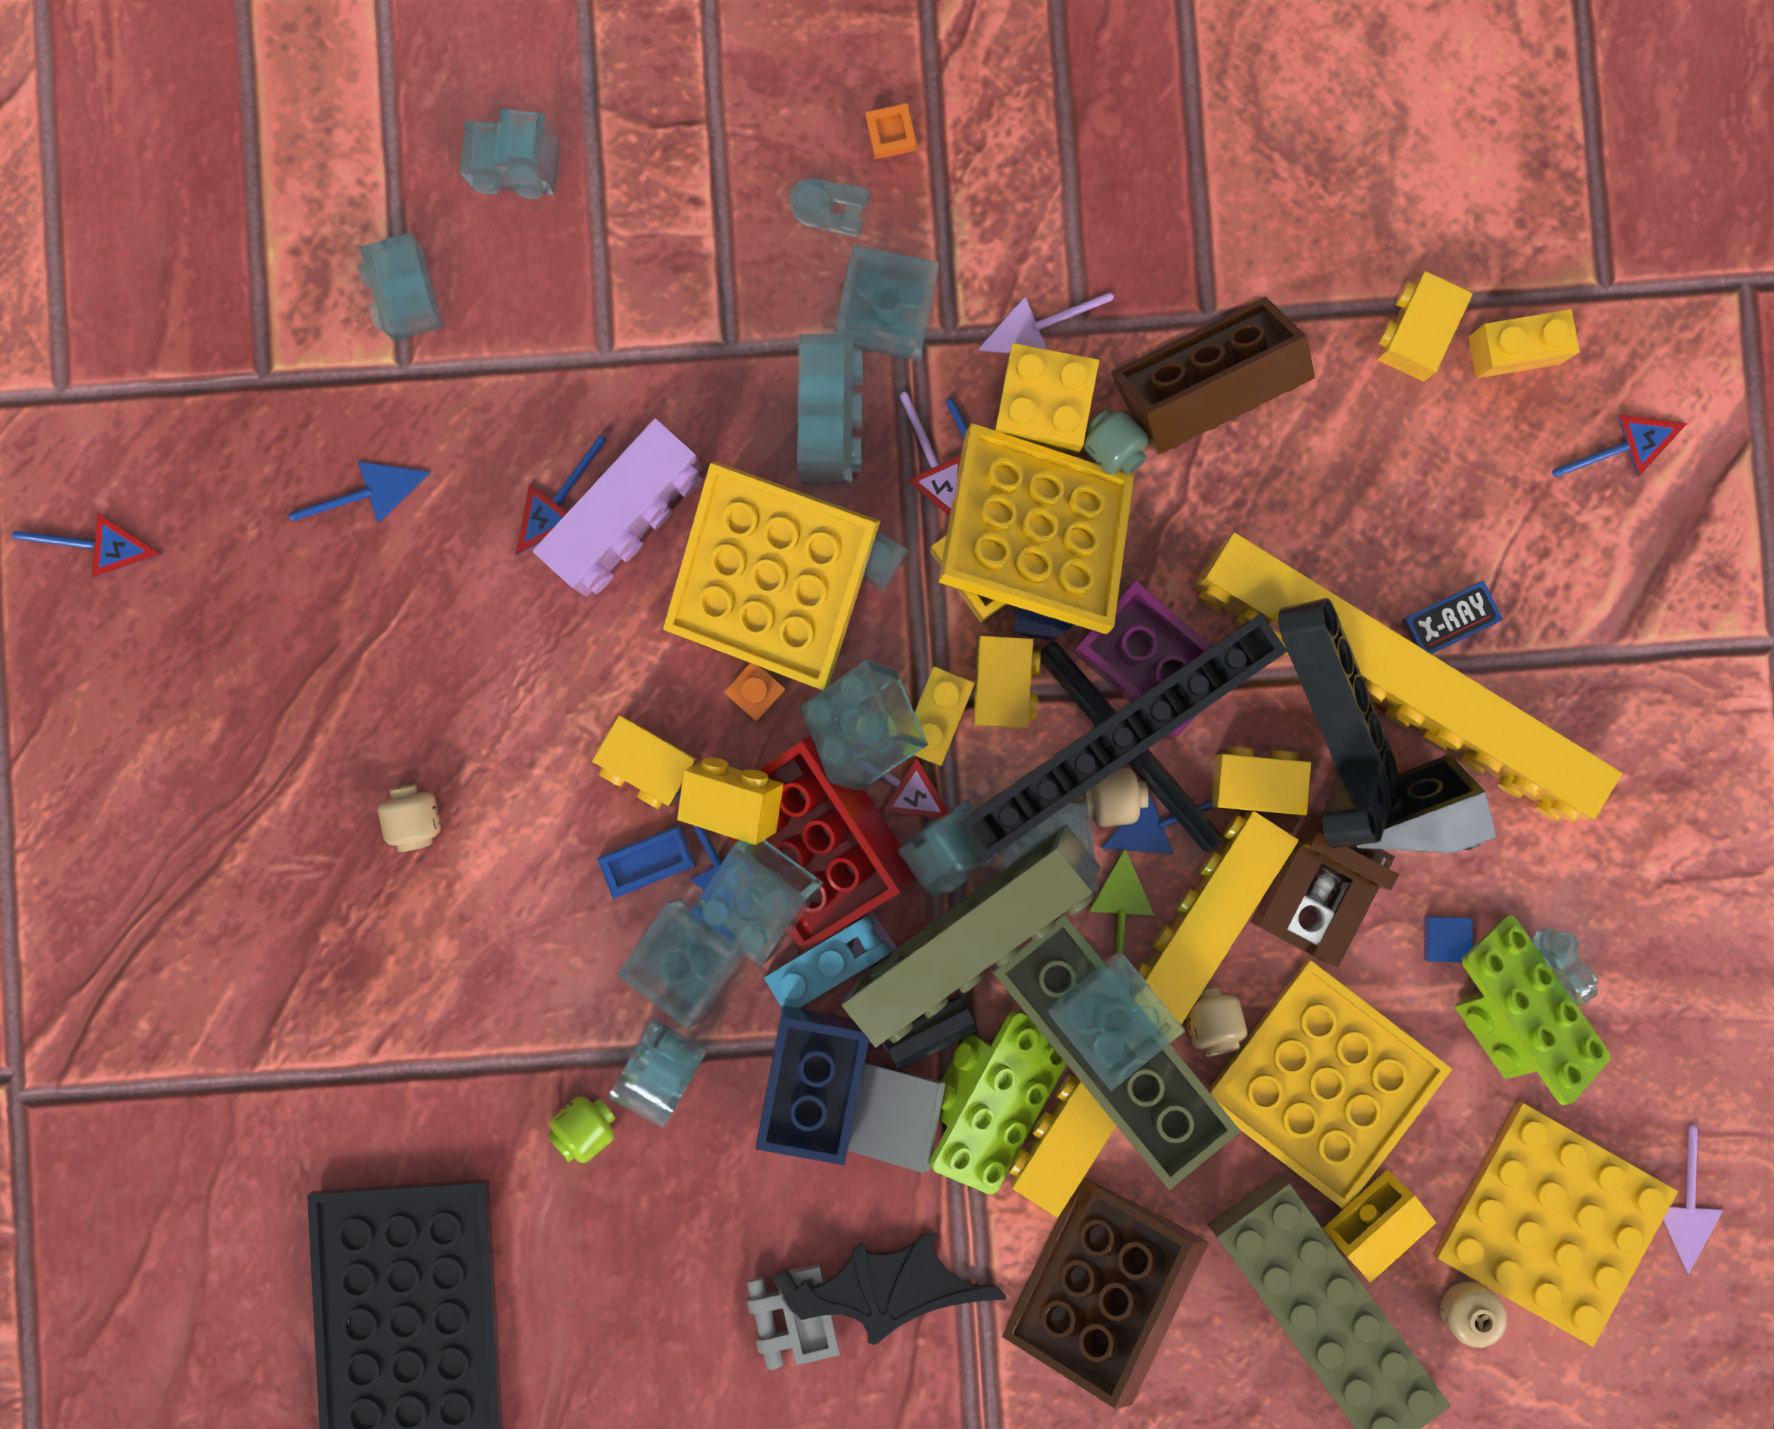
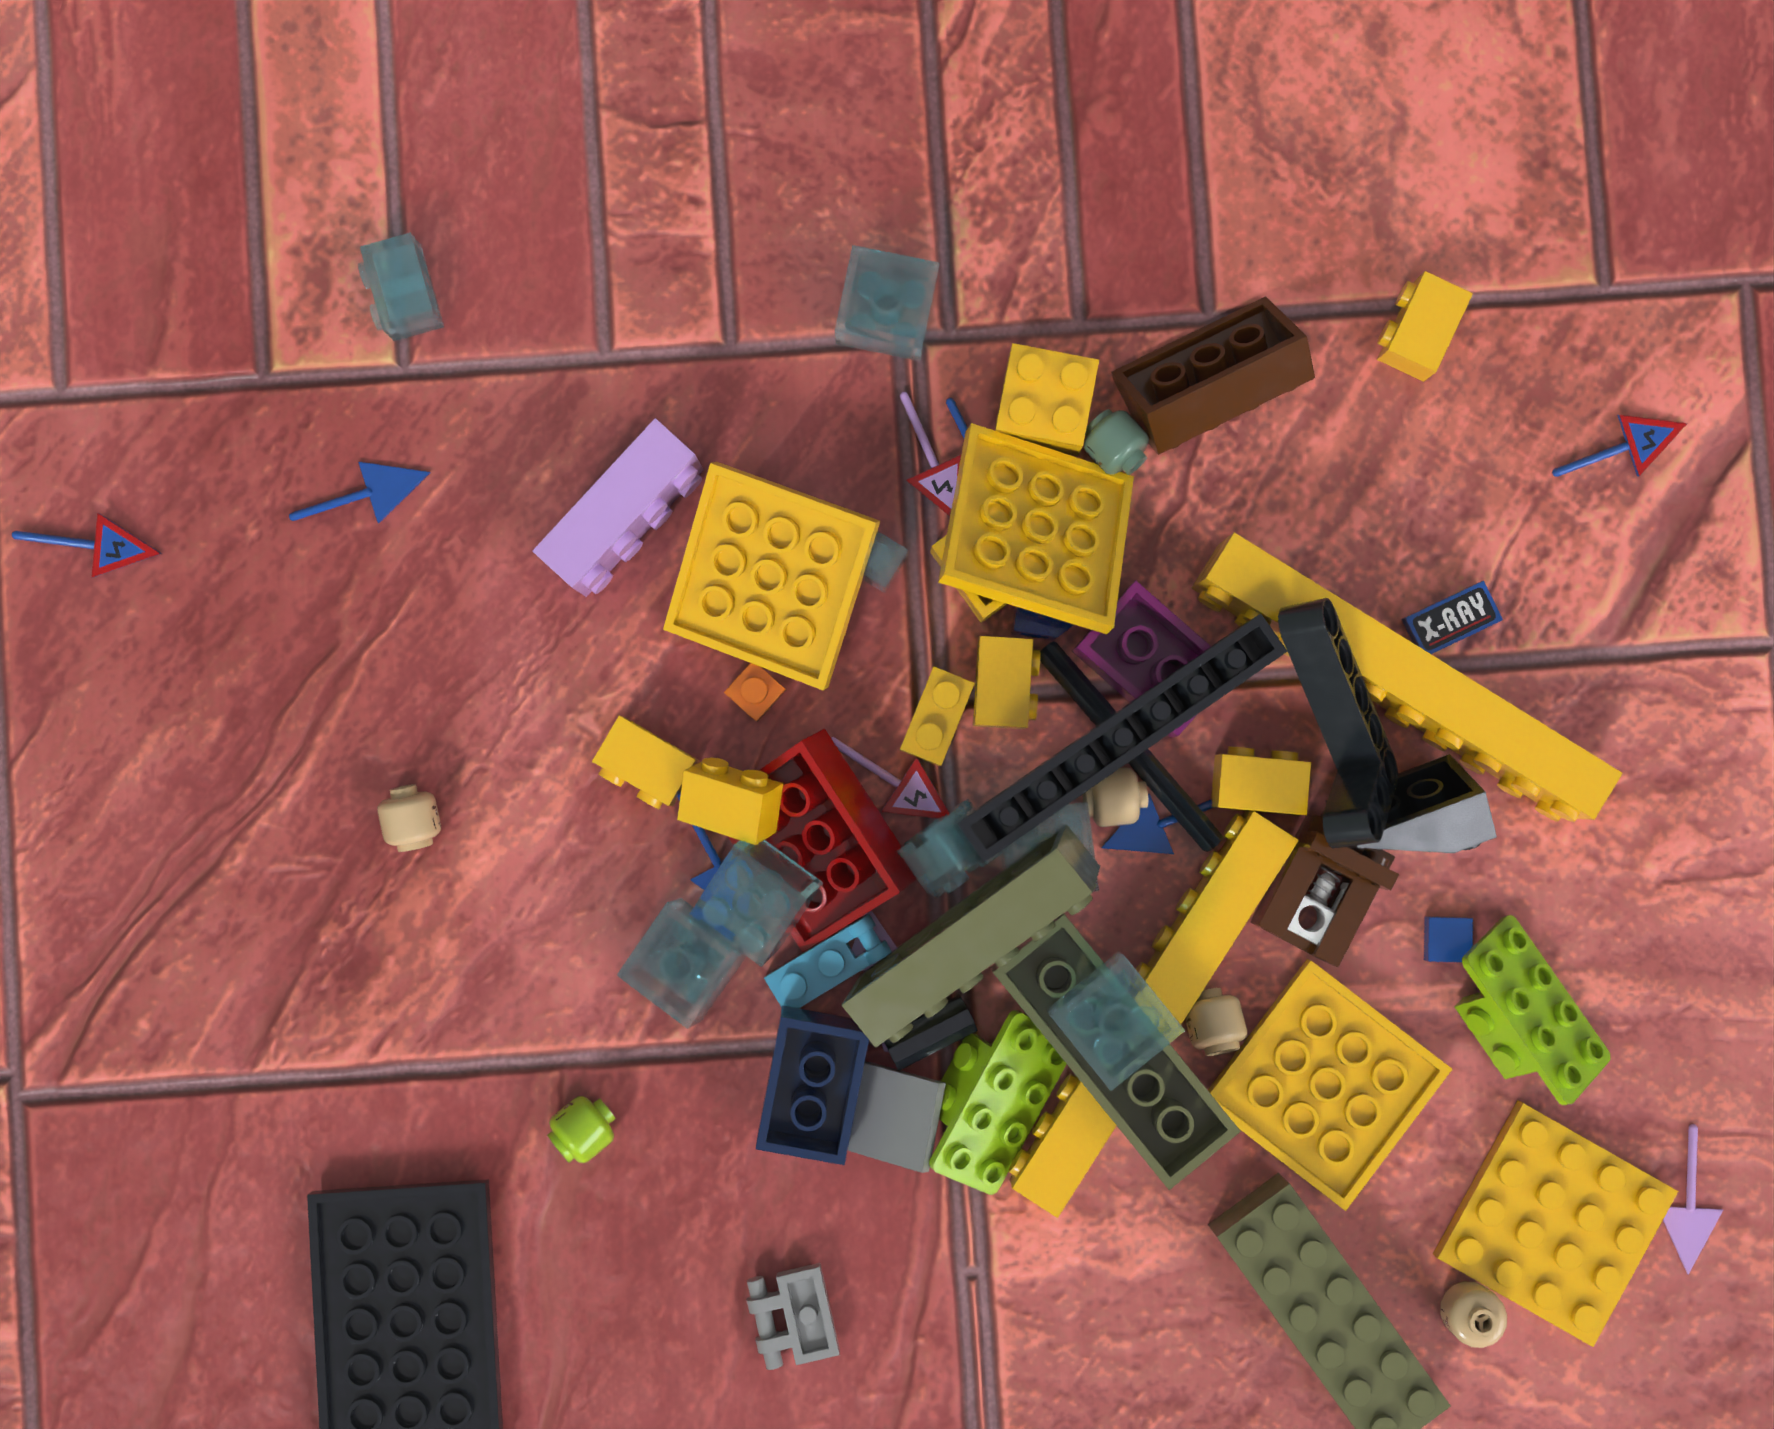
(511, 155): clear light blue brick -> none
(543, 513): piece -> none
(646, 861): blue tile -> none
(658, 1073): clear light blue brick -> none
(814, 201): clear light blue plate -> none
(829, 409): clear light blue brick -> none
(863, 725): clear light blue brick -> none
(884, 1288): black animal -> none
(890, 131): orange plate -> none
(1022, 328): lavender piece -> none
(1105, 1292): reddish brown slope -> none
(1123, 896): lime piece -> none
(1379, 1225): yellow brick -> none
(1523, 343): yellow brick -> none
(1559, 952): clear light blue plate -> none

